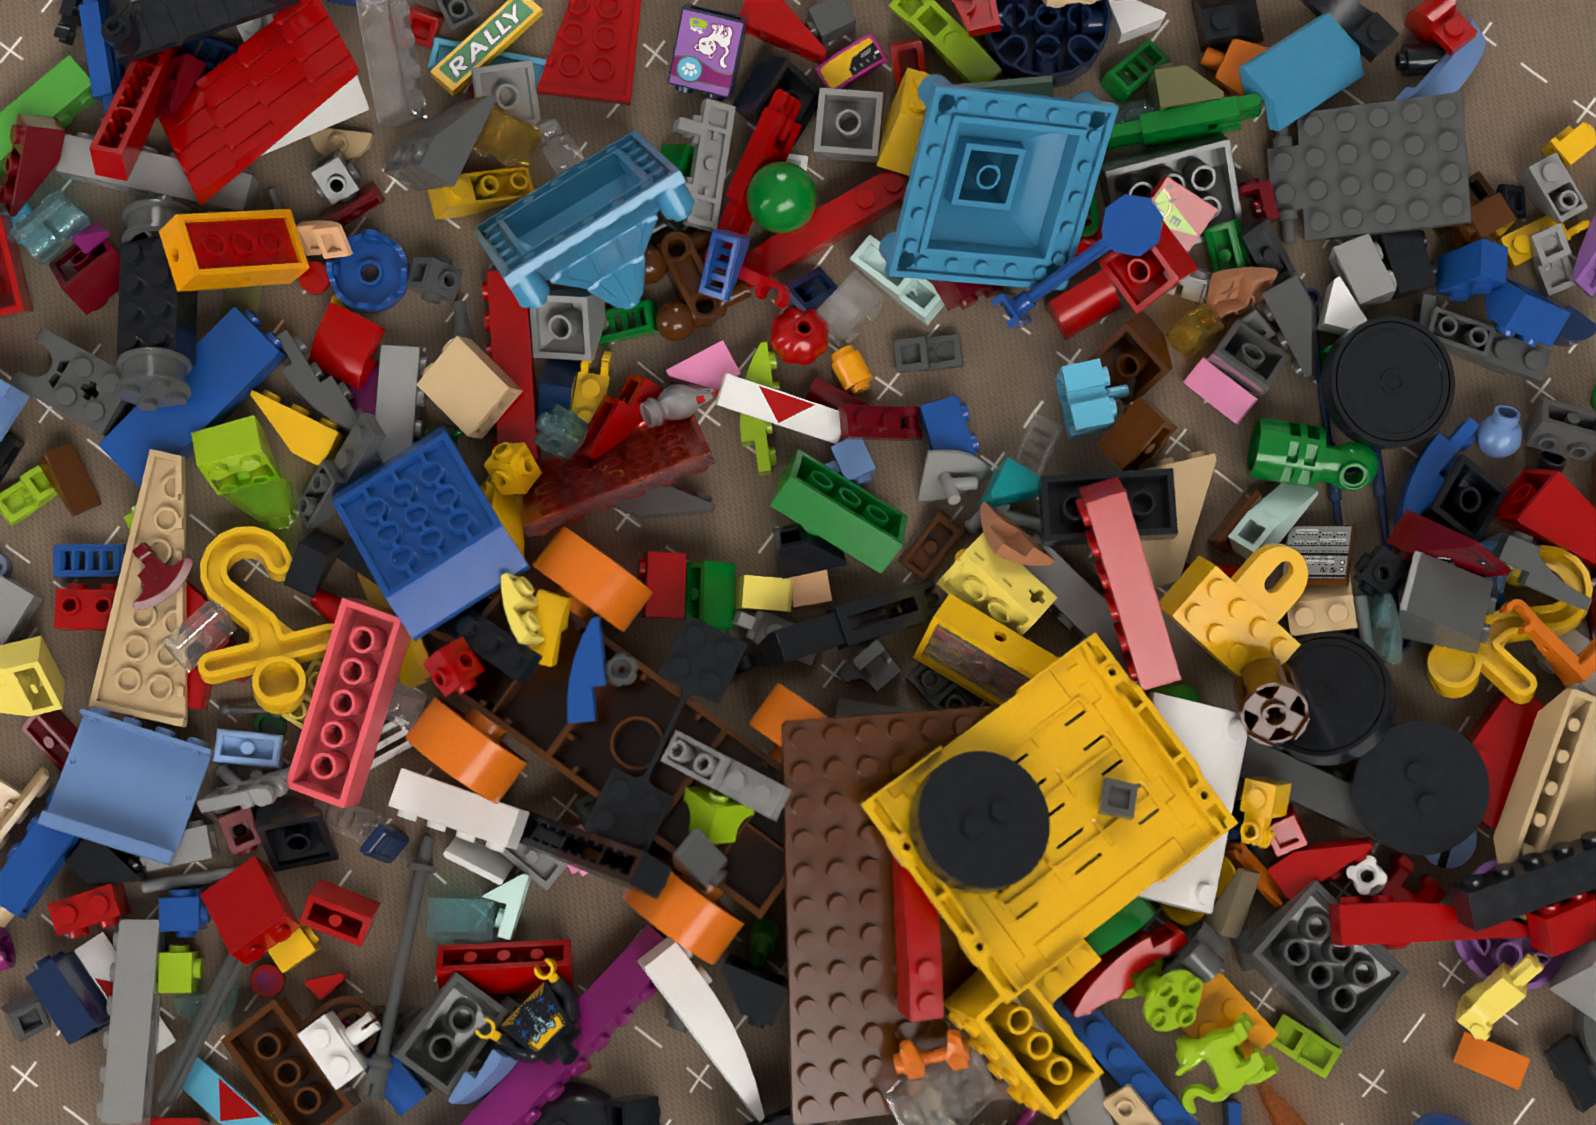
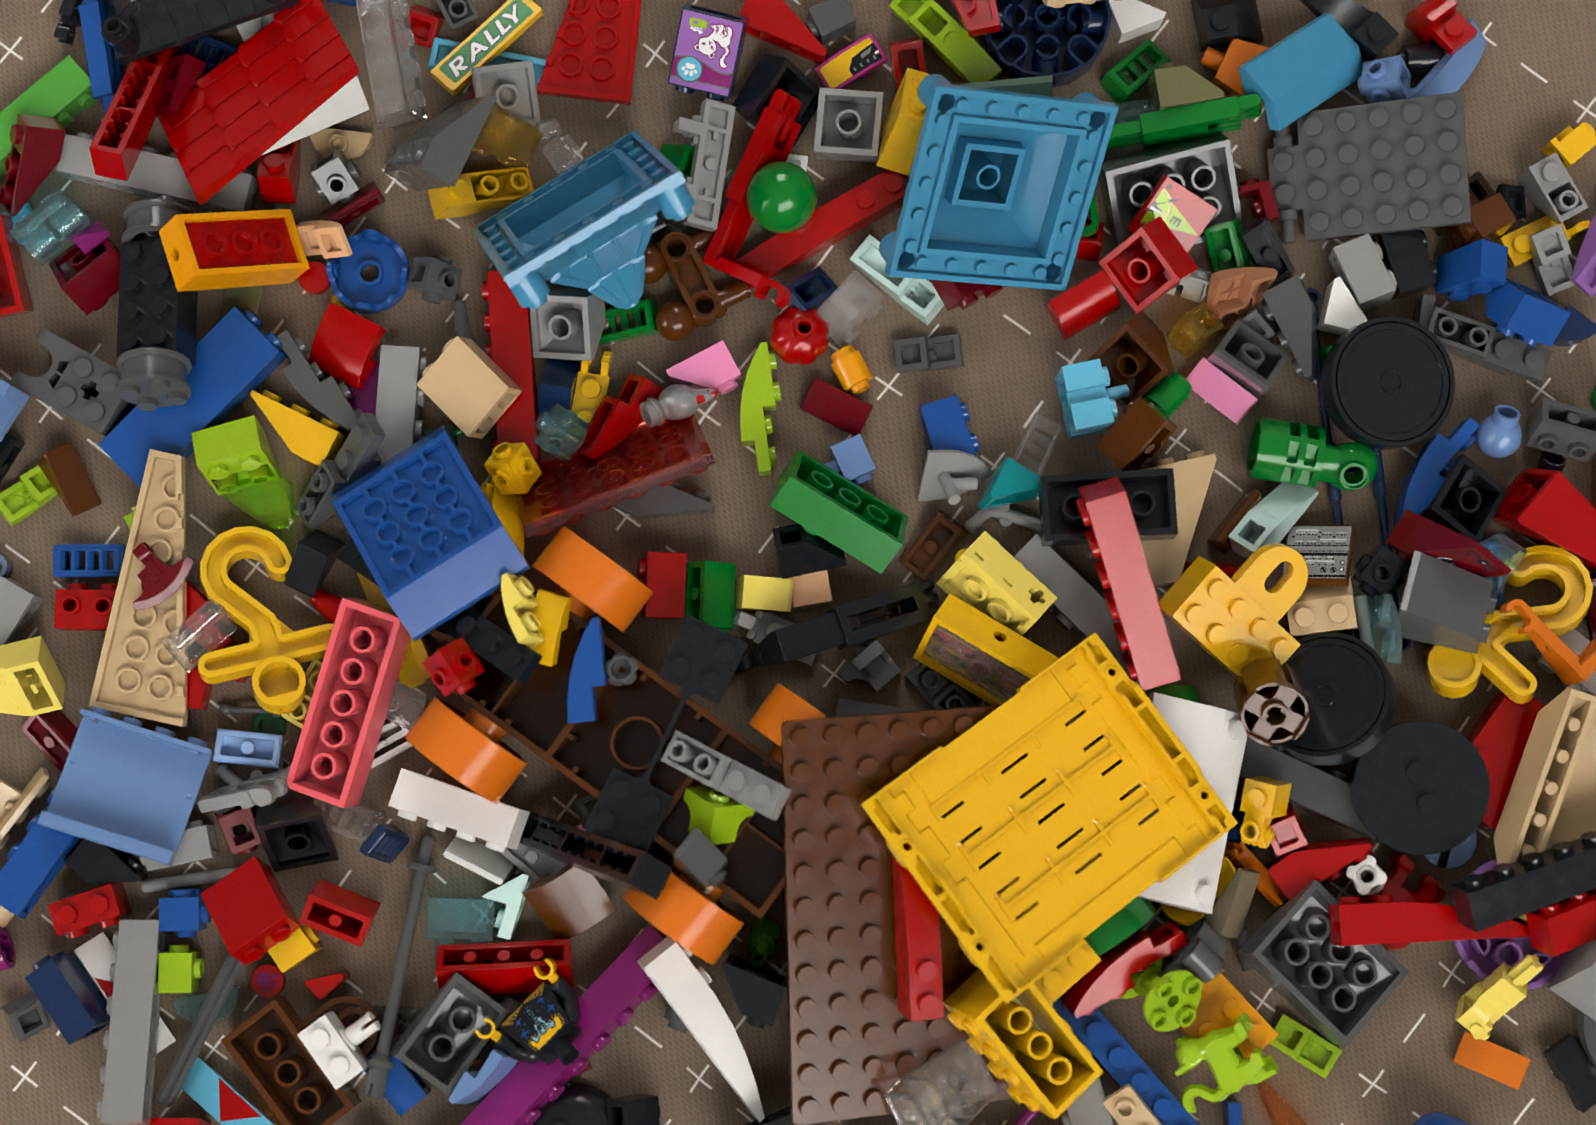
(280, 174): none -> red slope
(569, 901): none -> slope
(736, 254): blue slope -> none
(779, 408): white tile -> none
(879, 422): dark red plate -> none
(913, 1062): orange piece -> none
(979, 822): black brick -> none
(1011, 541): nougat brick -> none
(1117, 798): dark grey plate -> none
(1129, 227): blue piece -> none
(1170, 393): none -> green brick
(1385, 79): none -> medium blue brick
(1521, 554): dark grey slope -> none

